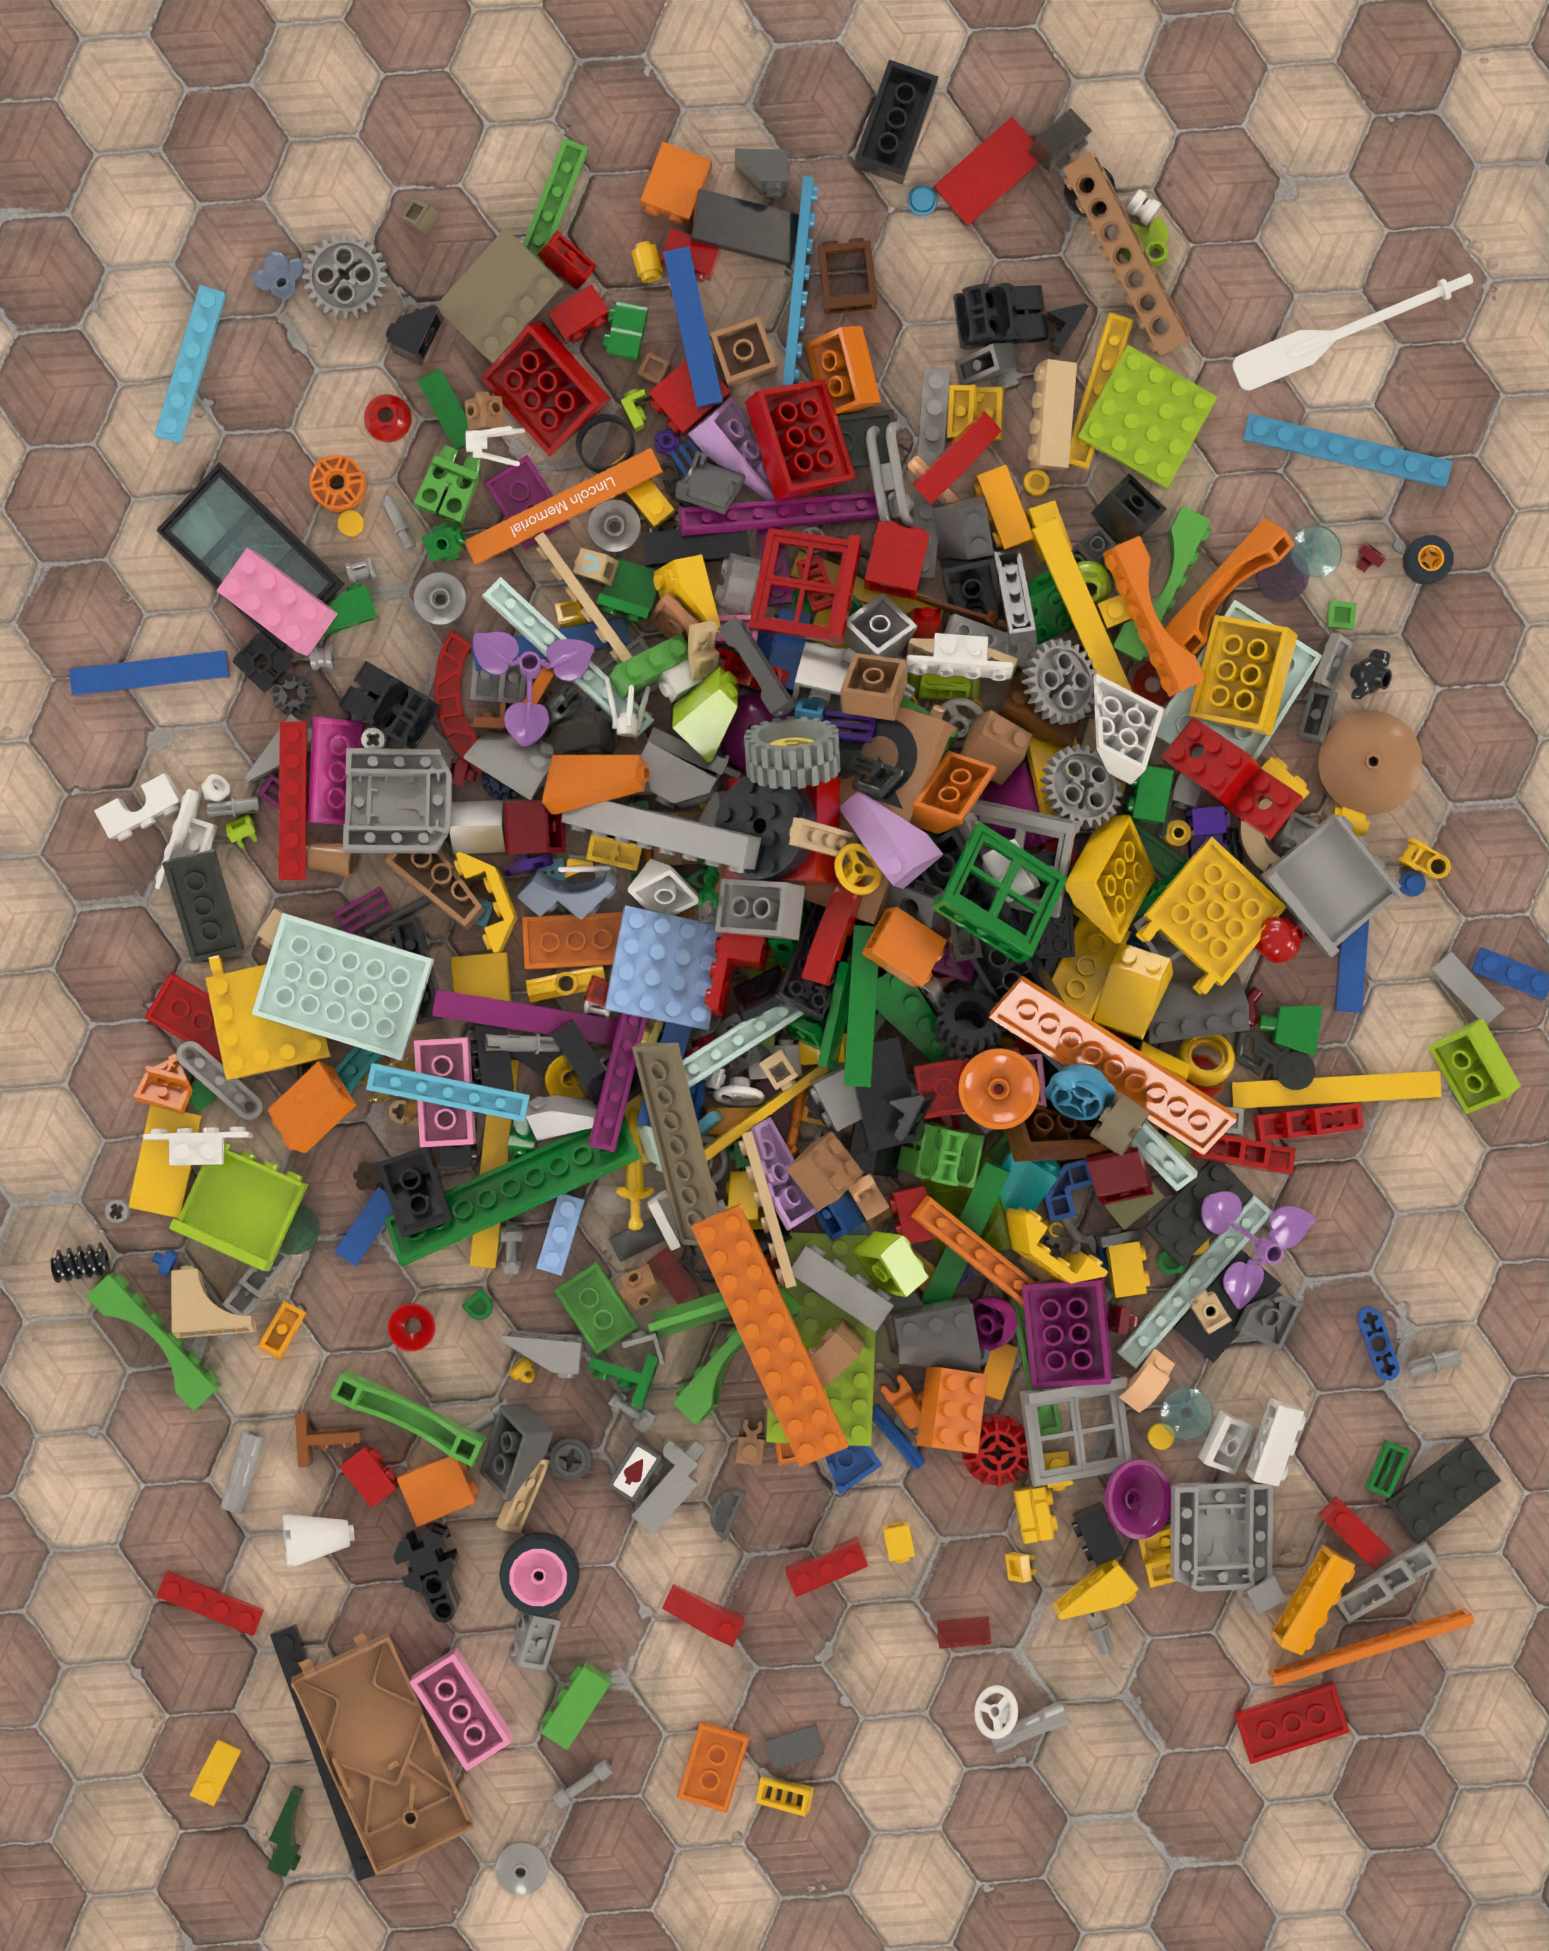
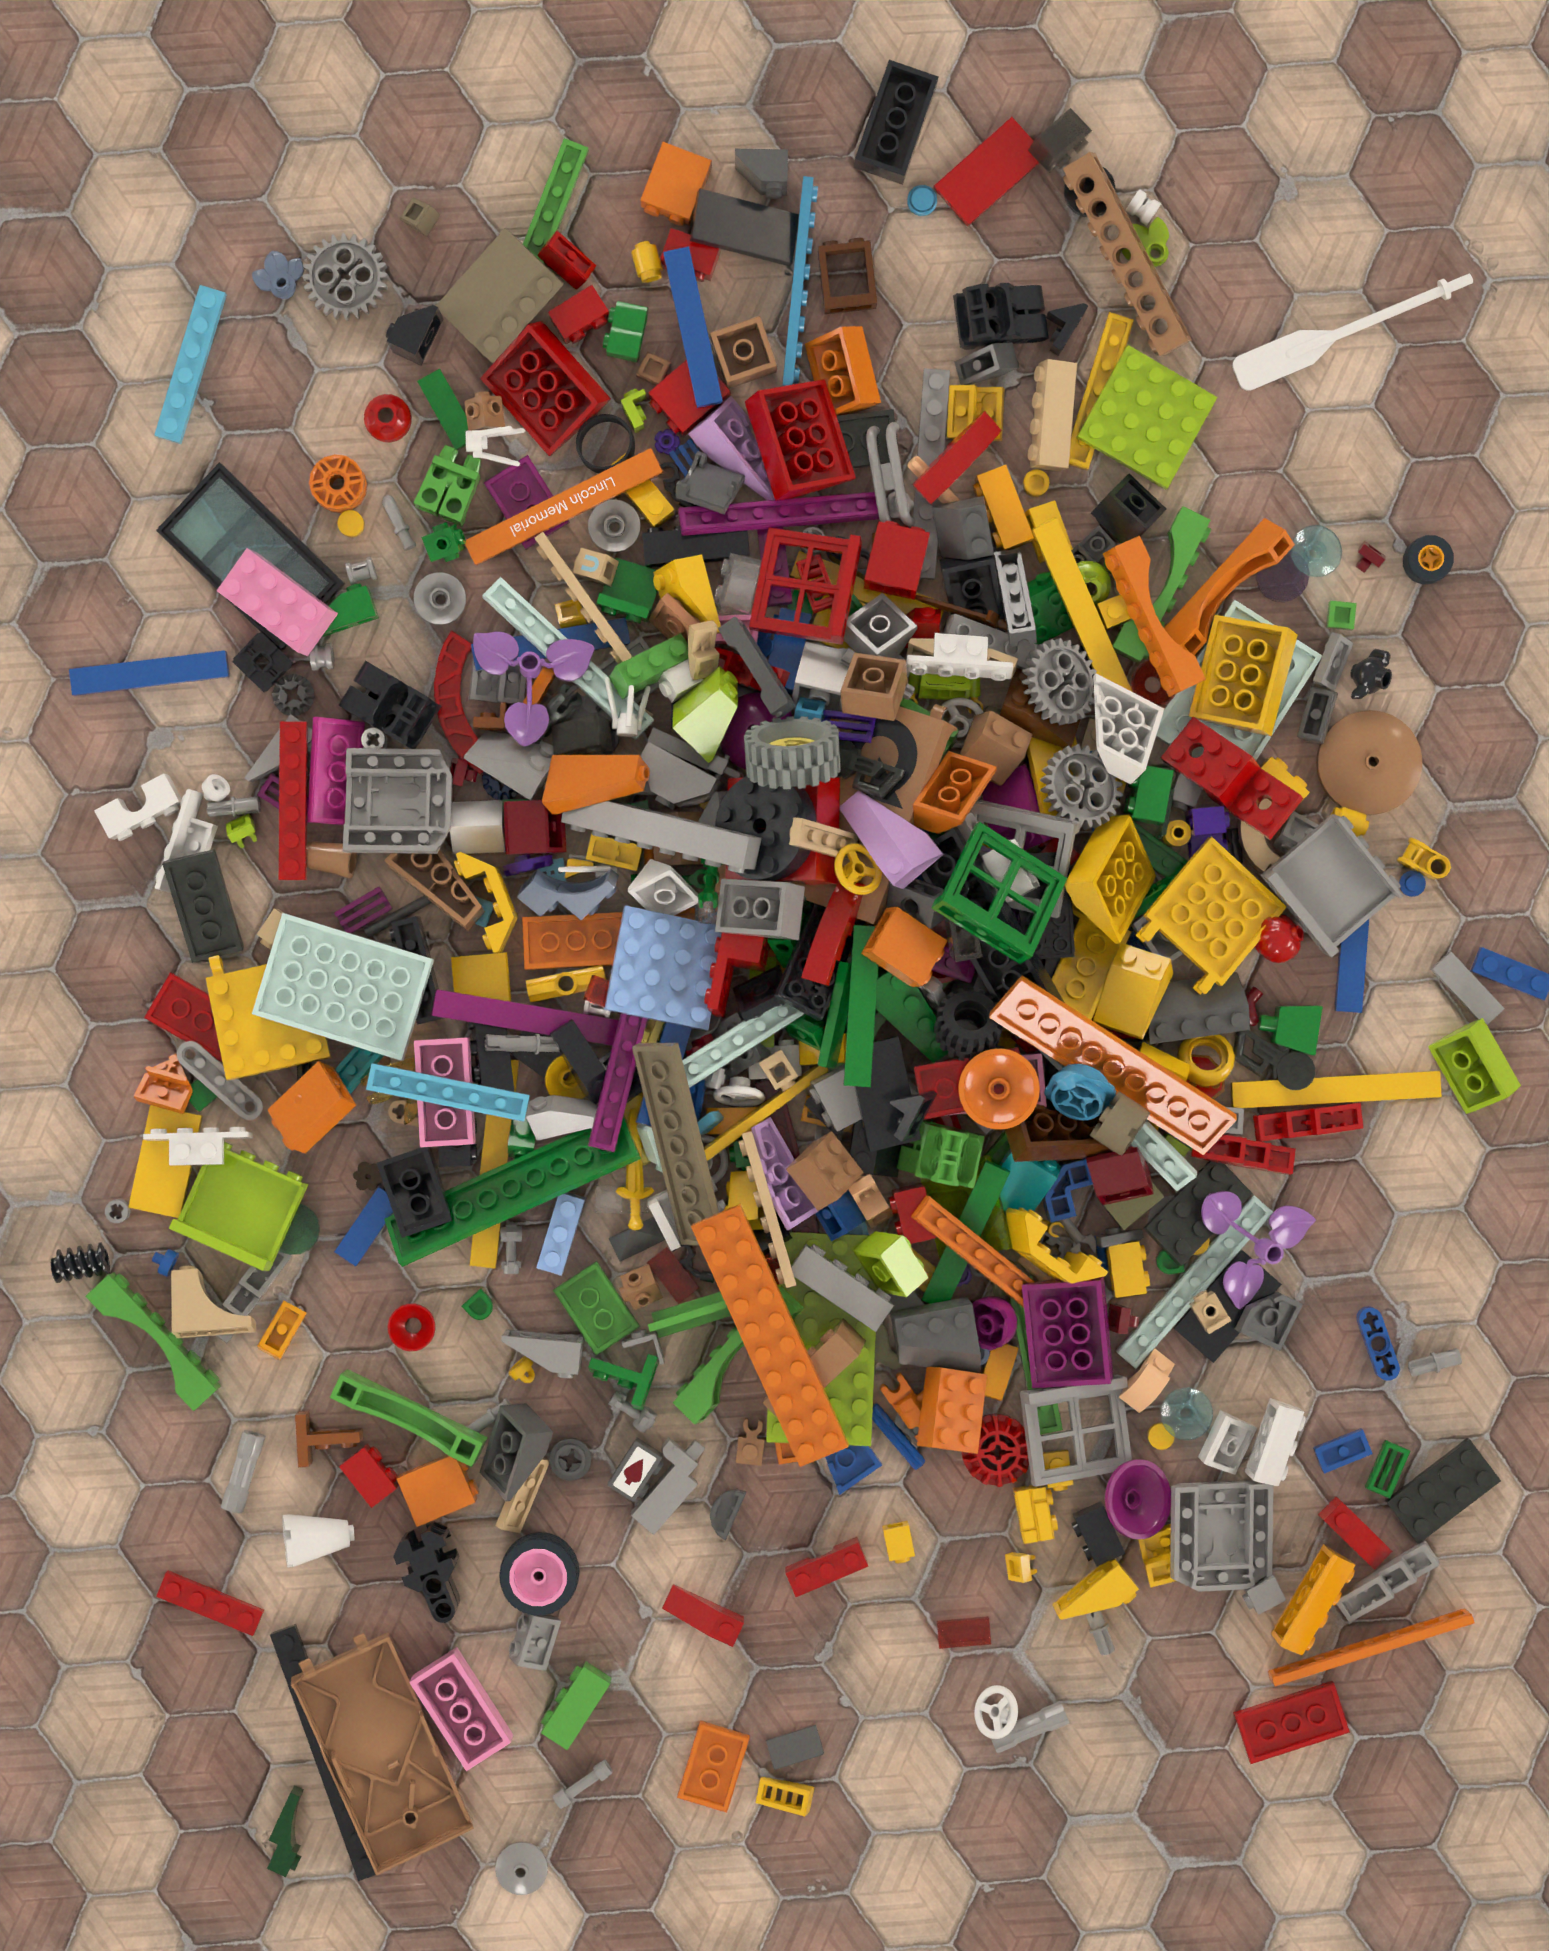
(215, 1773): yellow slope -> none
(795, 1122): orange piece -> none
(1342, 1450): none -> blue plate
(1347, 451): dark azure plate -> none

